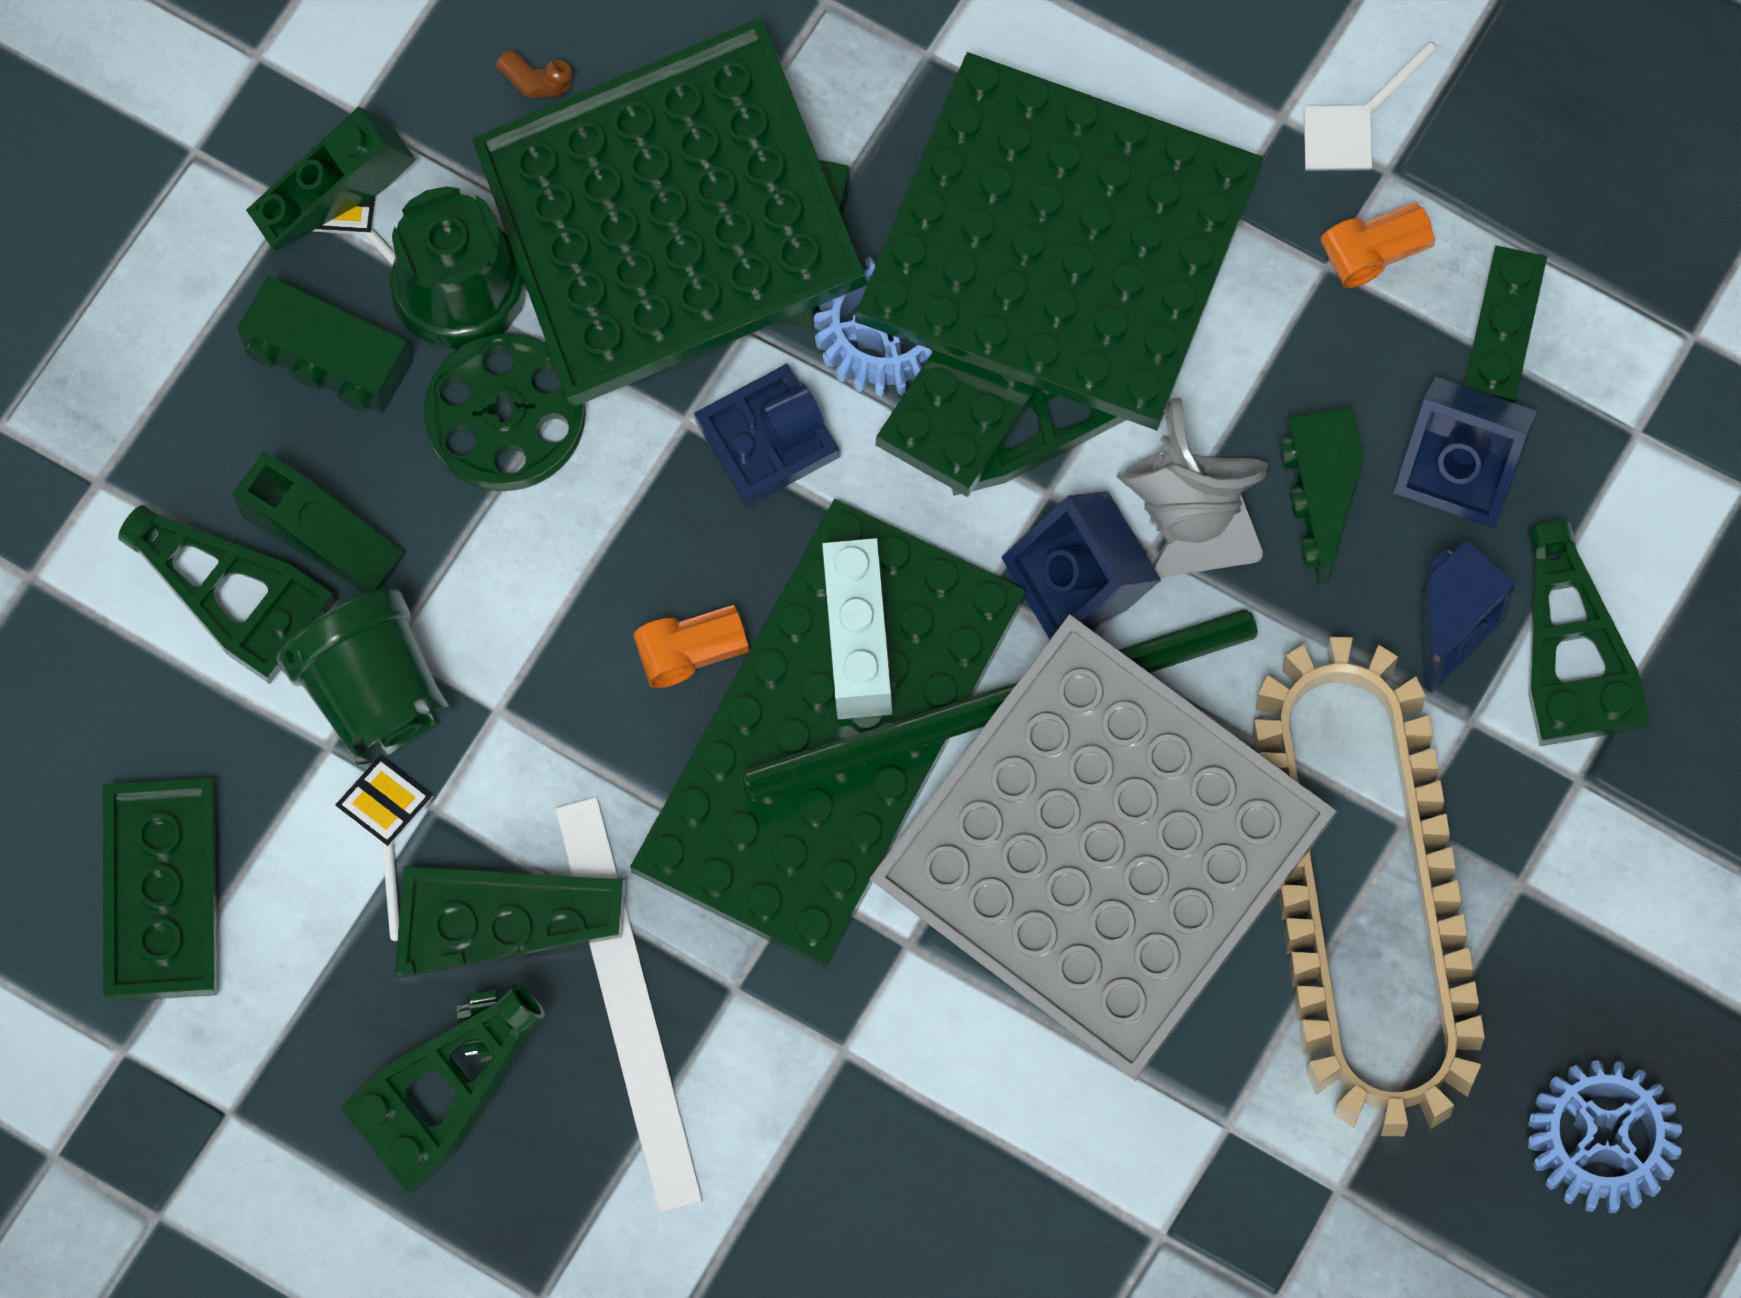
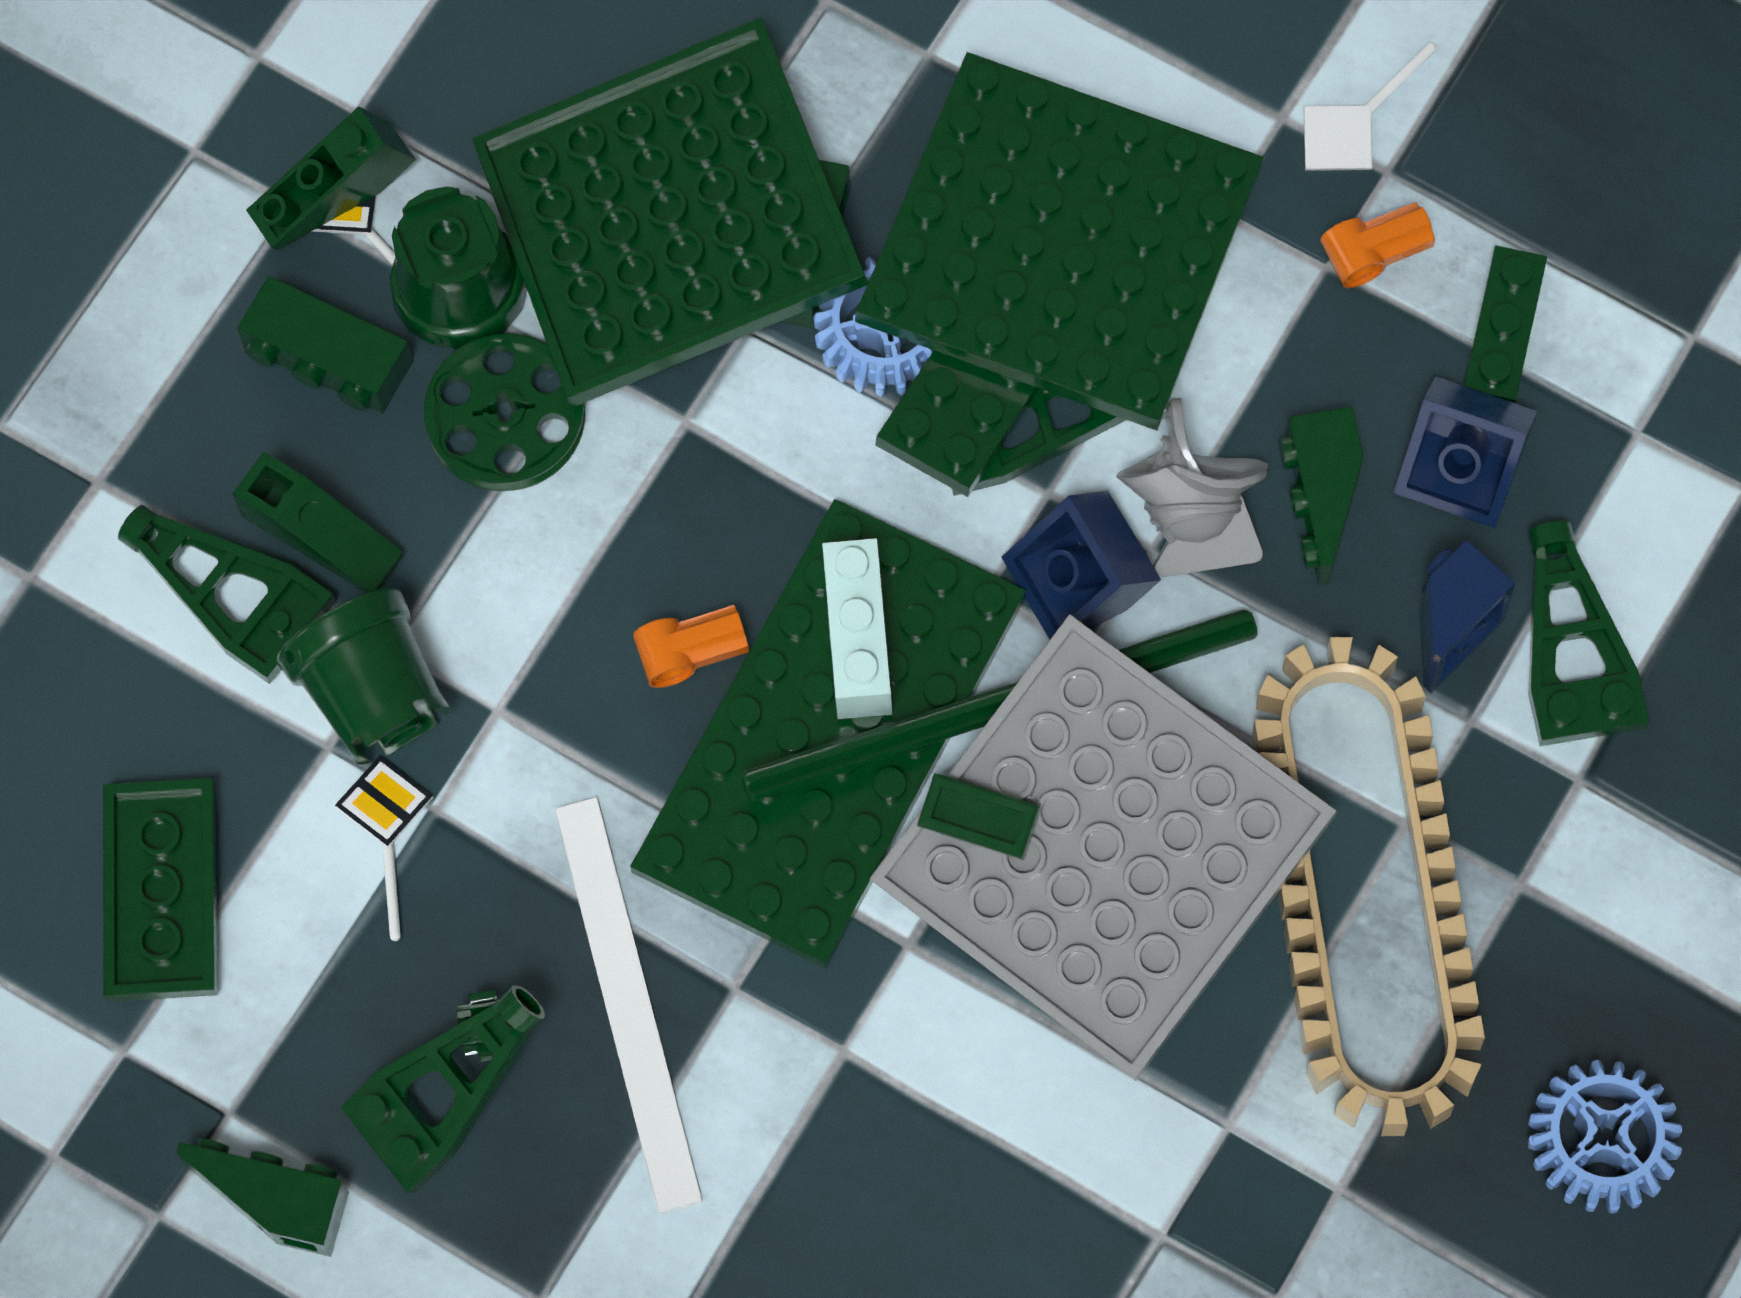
(283, 1202): none -> dark green slope
(490, 916): dark green wing -> none
(535, 83): dark orange arm -> none
(767, 434): dark blue plate -> none
(979, 816): none -> dark green tile

